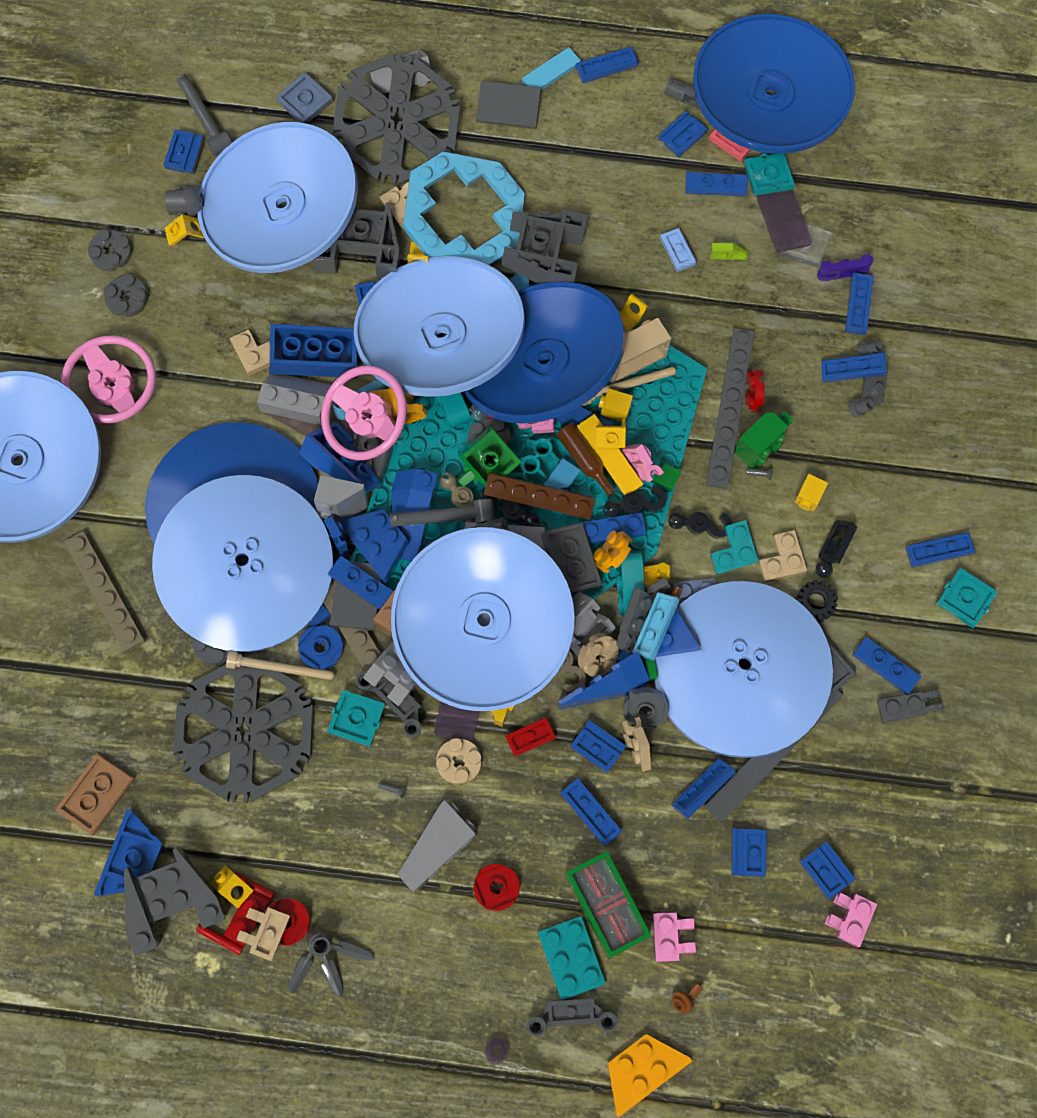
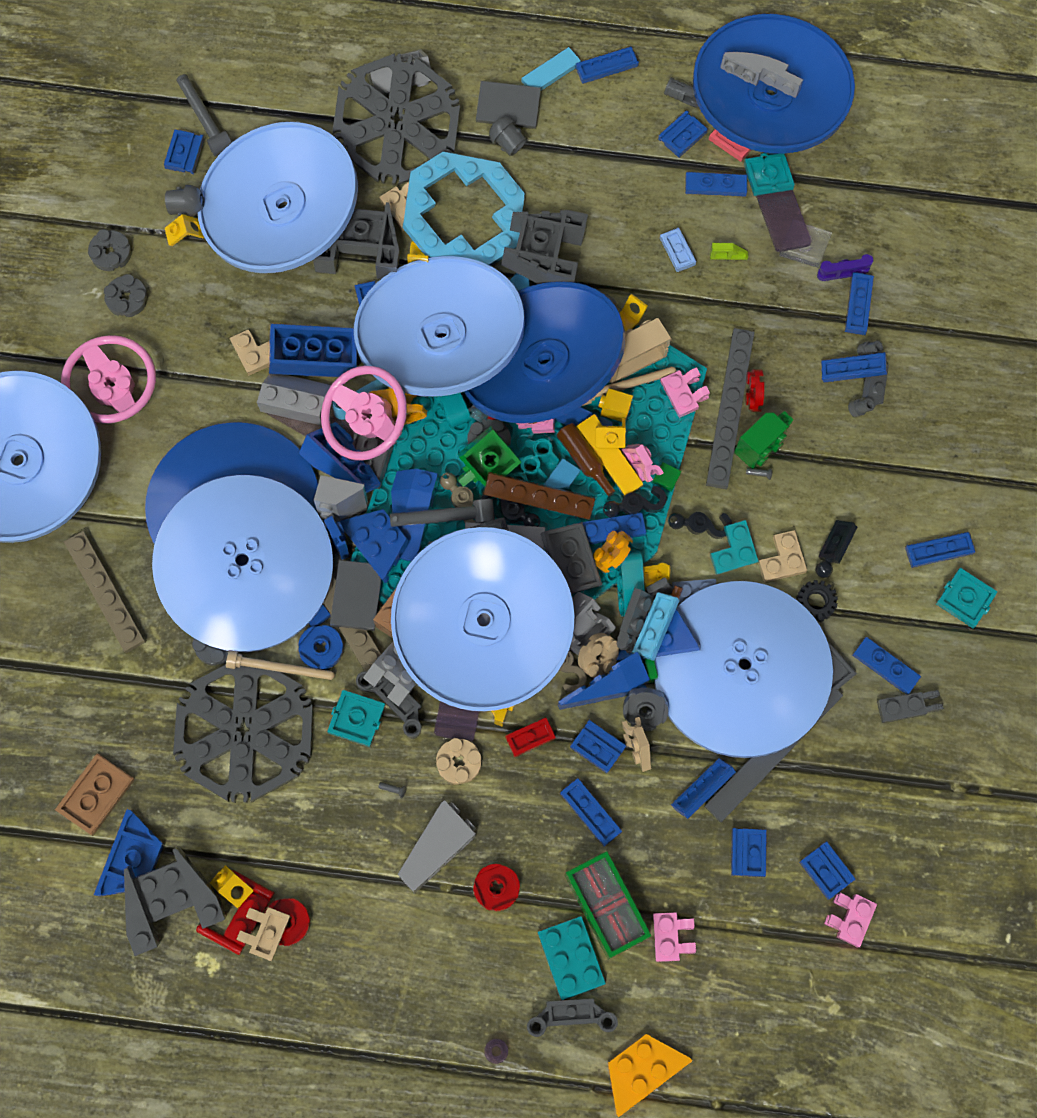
(304, 99): sand blue plate -> none
(329, 968): dark grey plant -> none
(360, 582): blue plate -> none
(507, 135): none -> dark grey piece
(679, 393): none -> bright pink plate
(683, 1001): dark orange plate -> none
(758, 68): none -> light grey slope
(810, 493): yellow brick -> none

